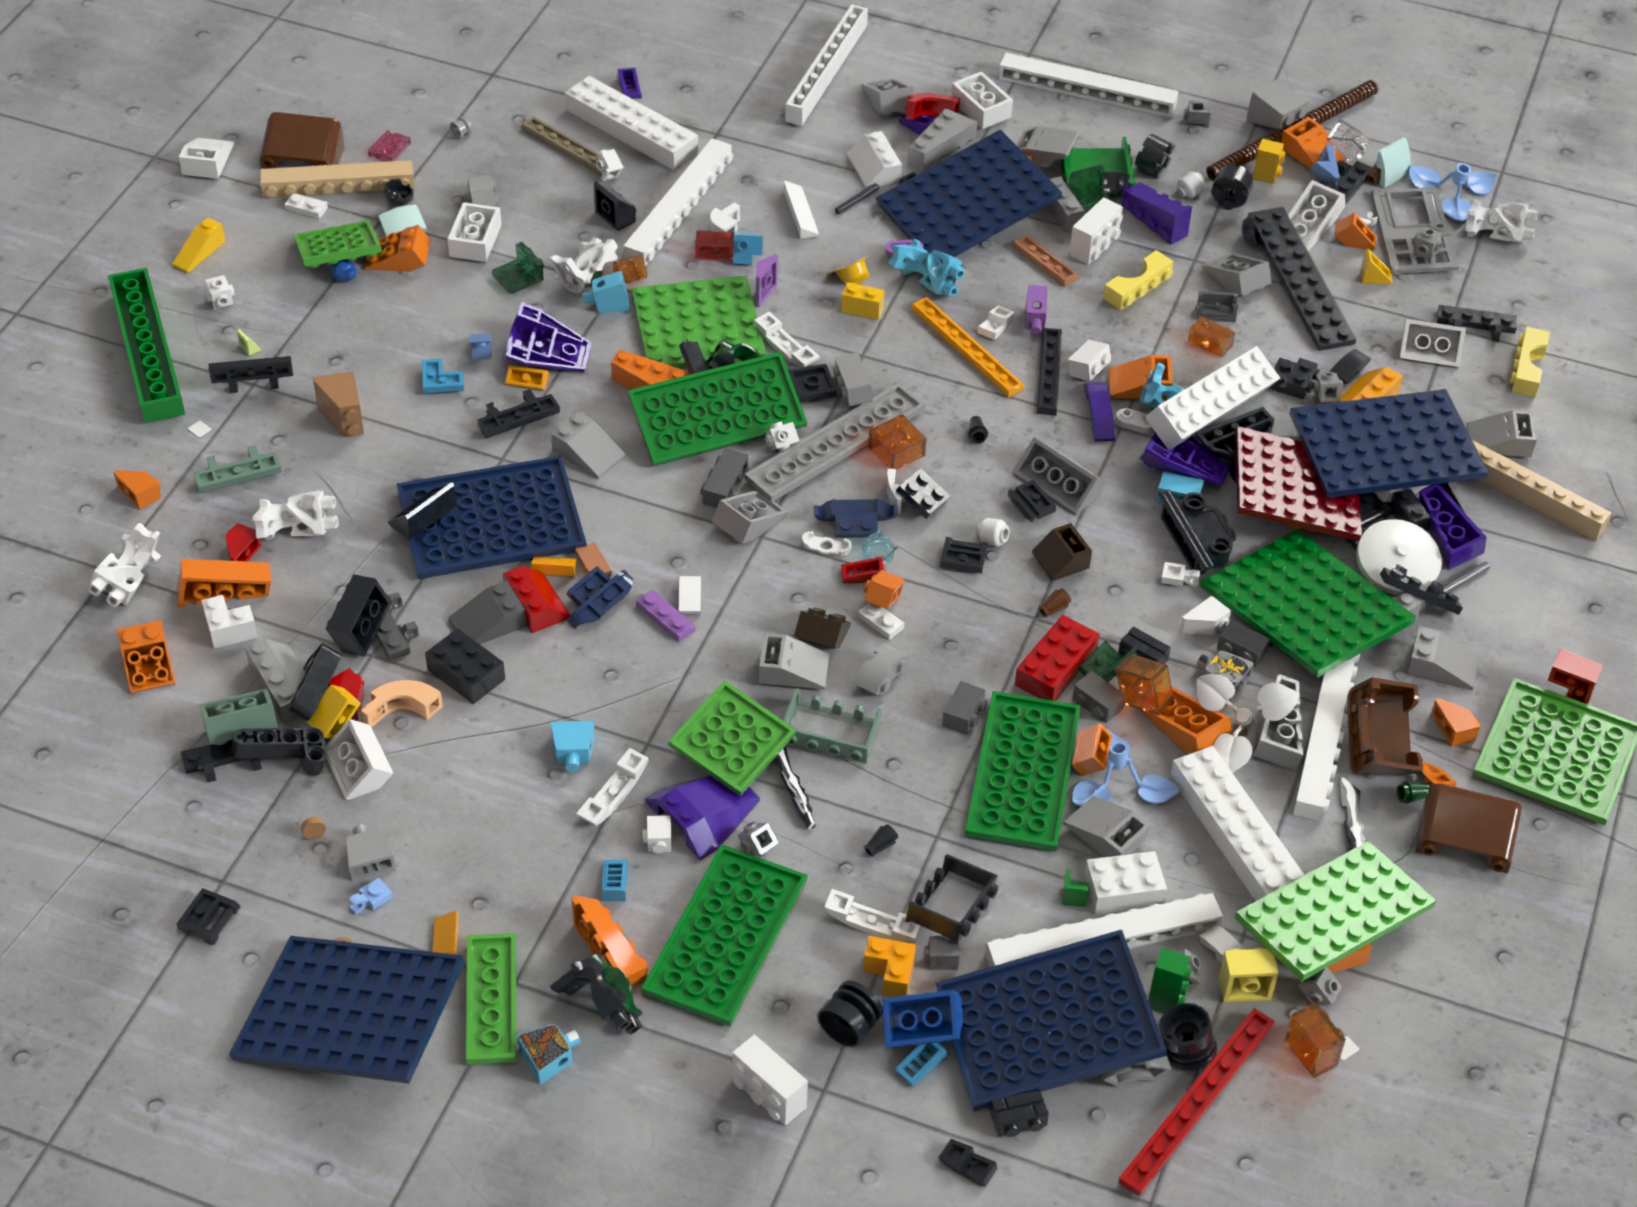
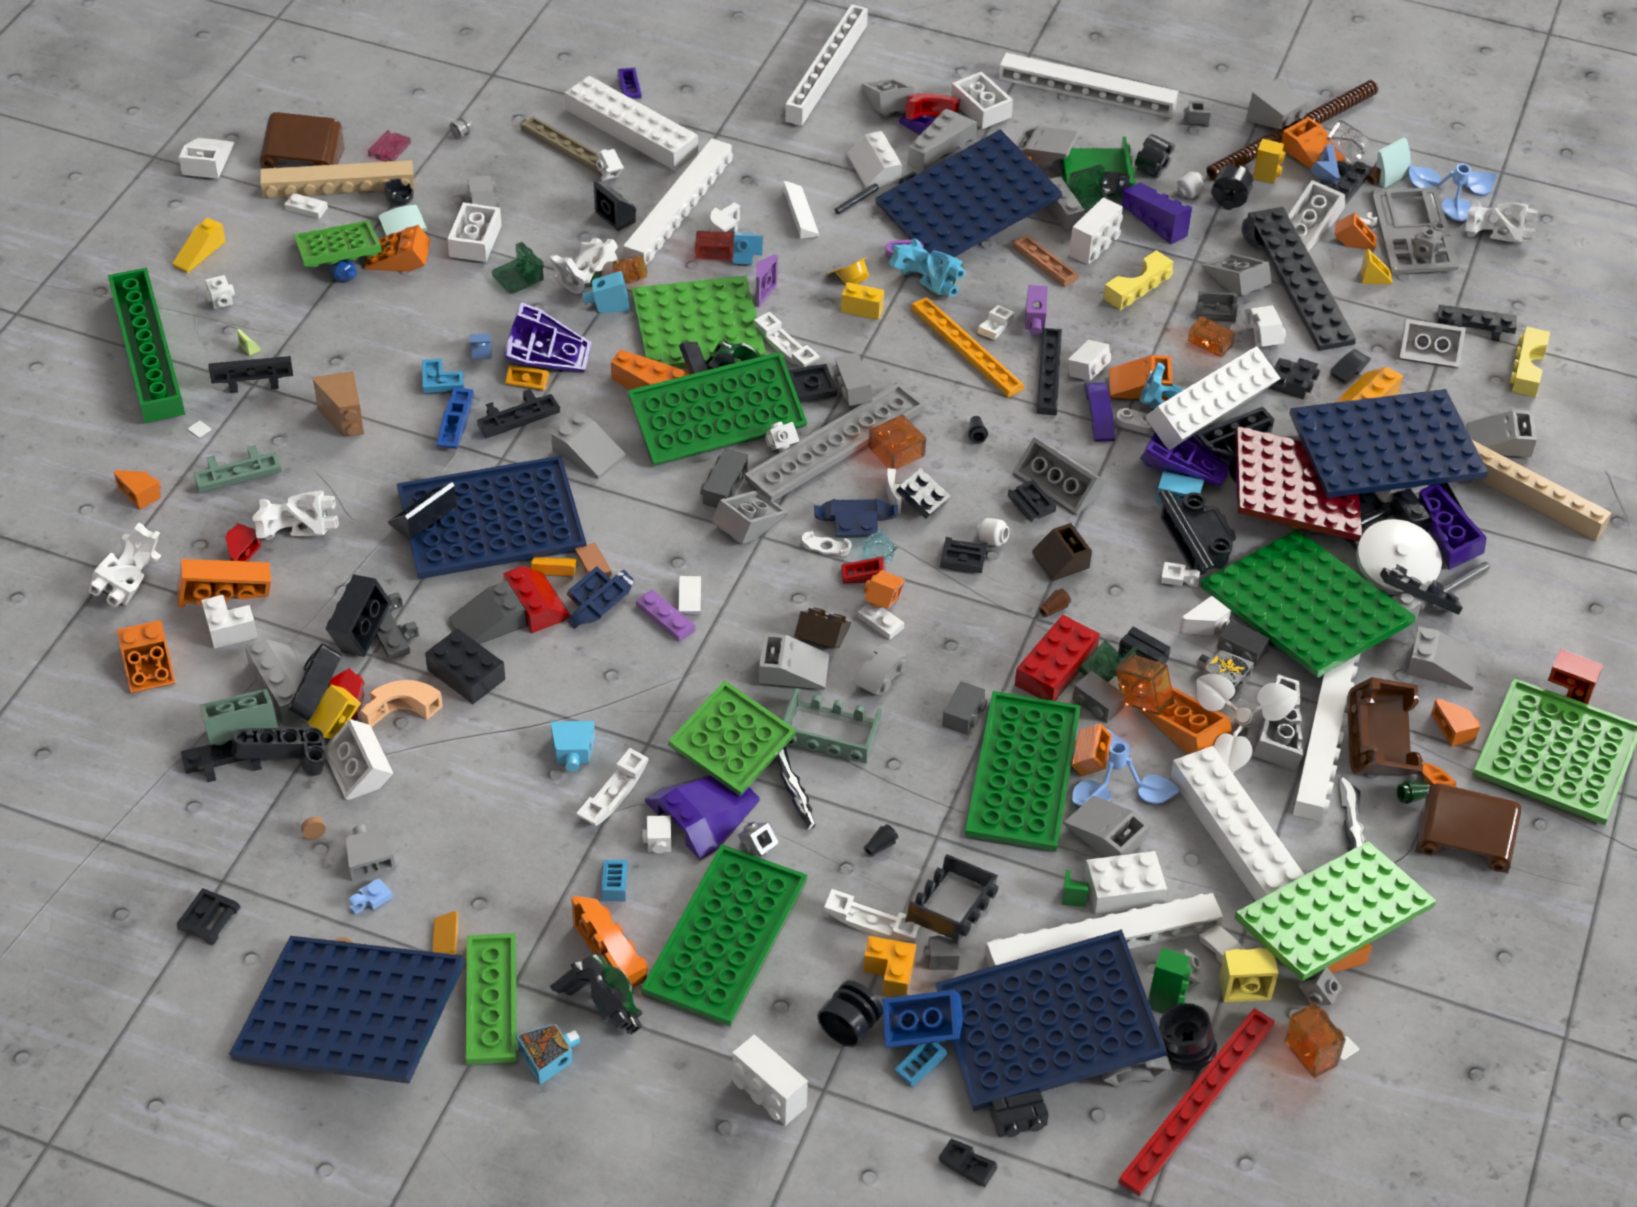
(455, 418): none -> blue slope
(1266, 326): none -> white brick
(1328, 387): light grey brick -> none

